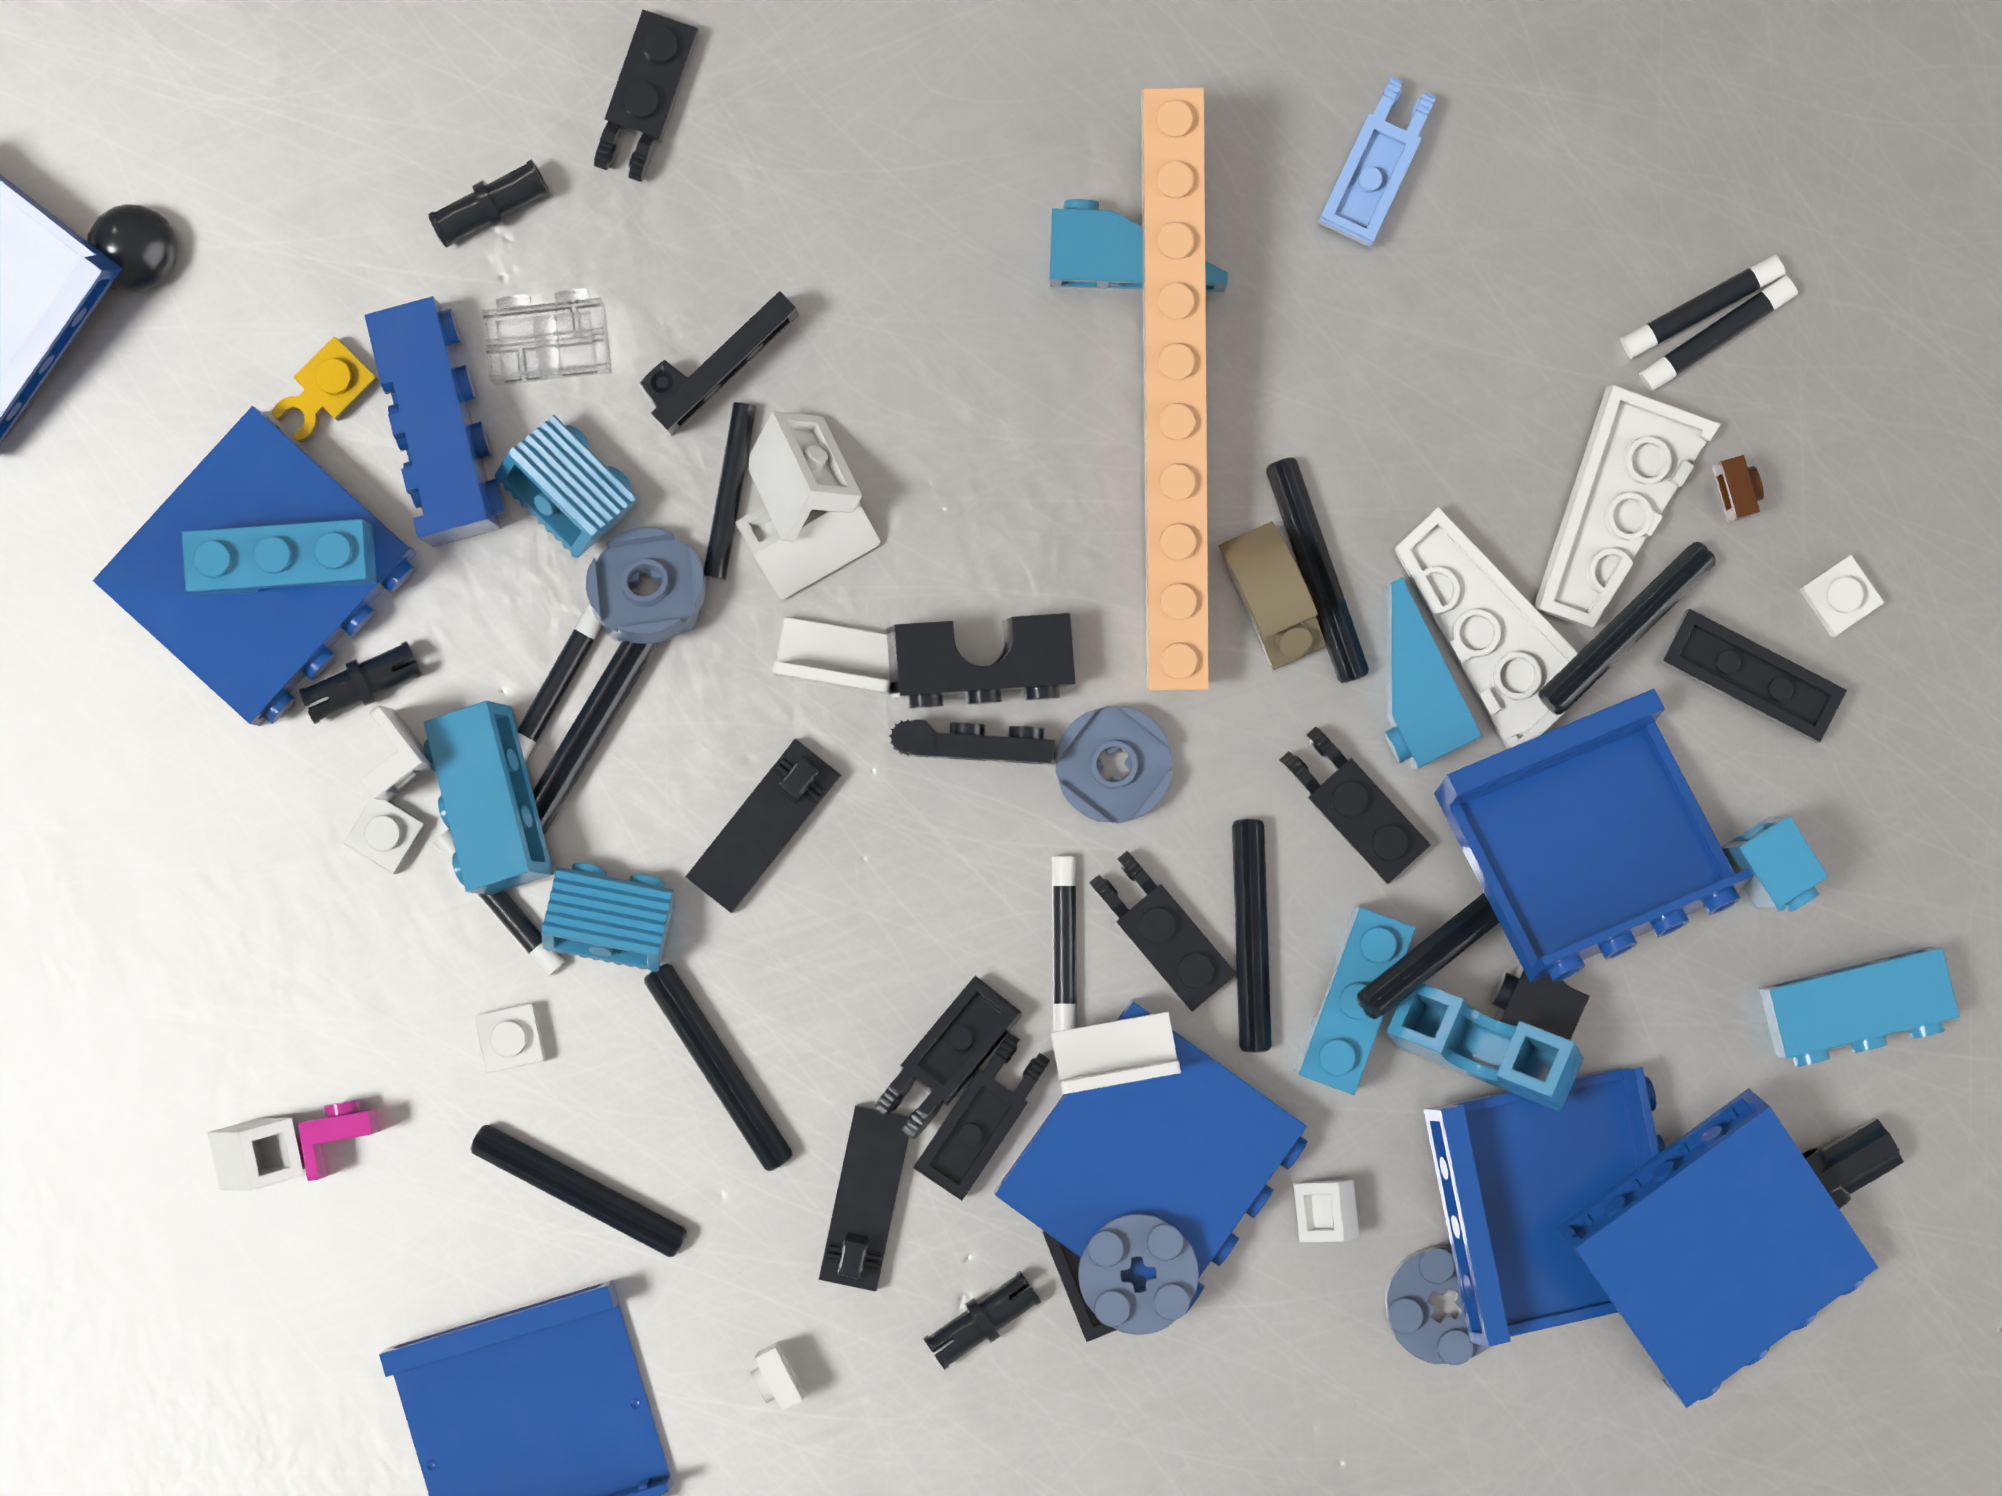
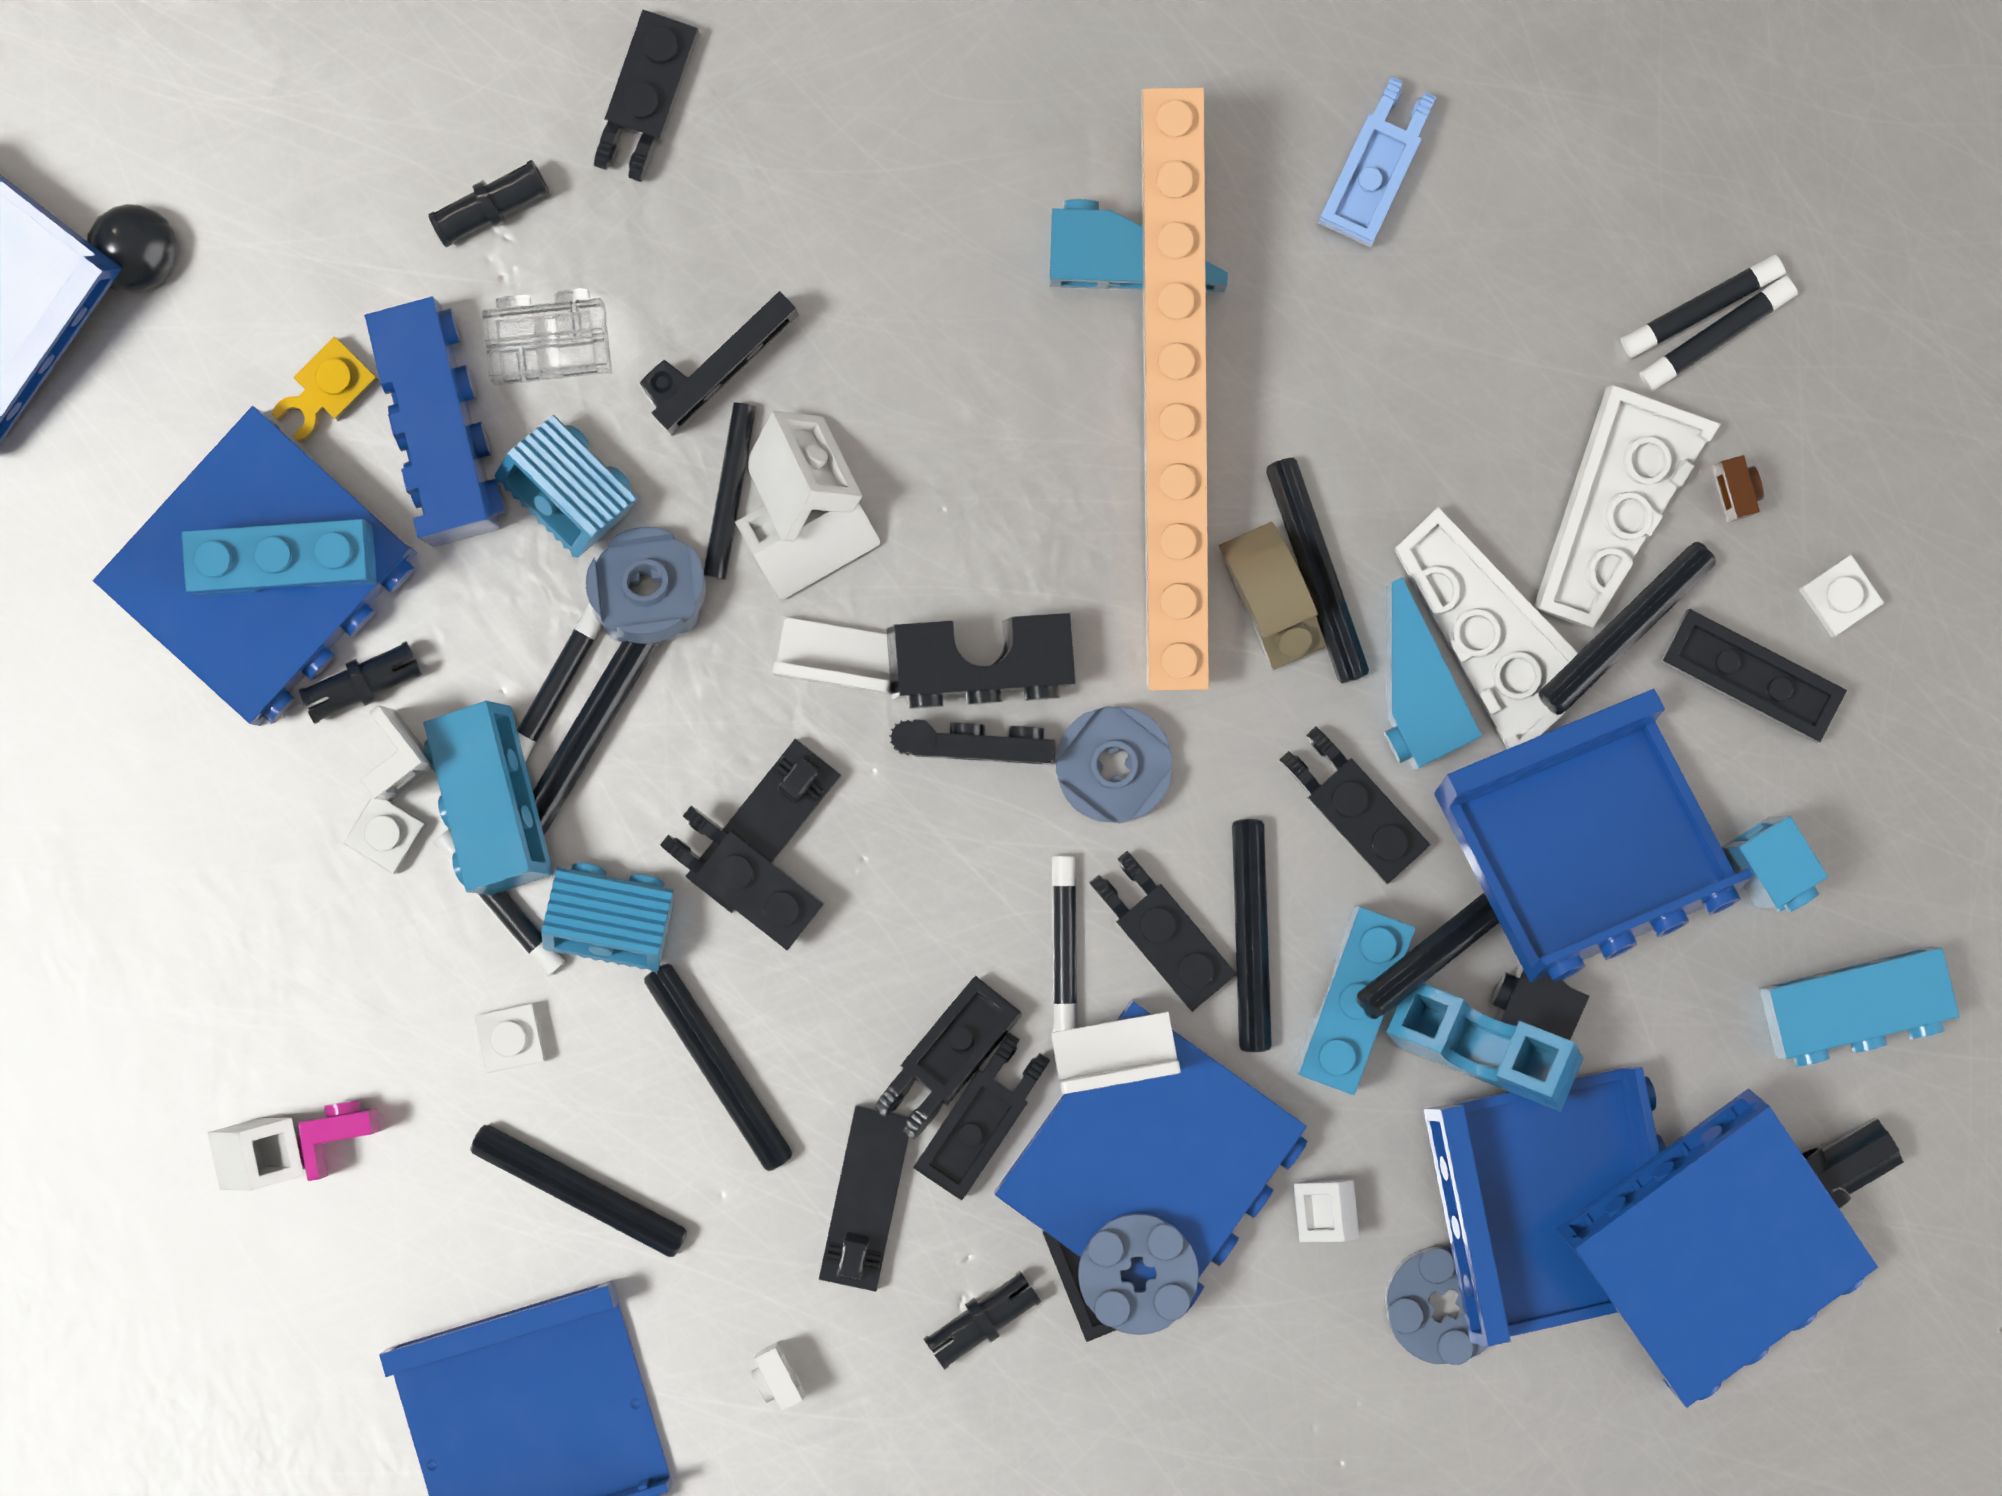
(747, 881): none -> black hinge

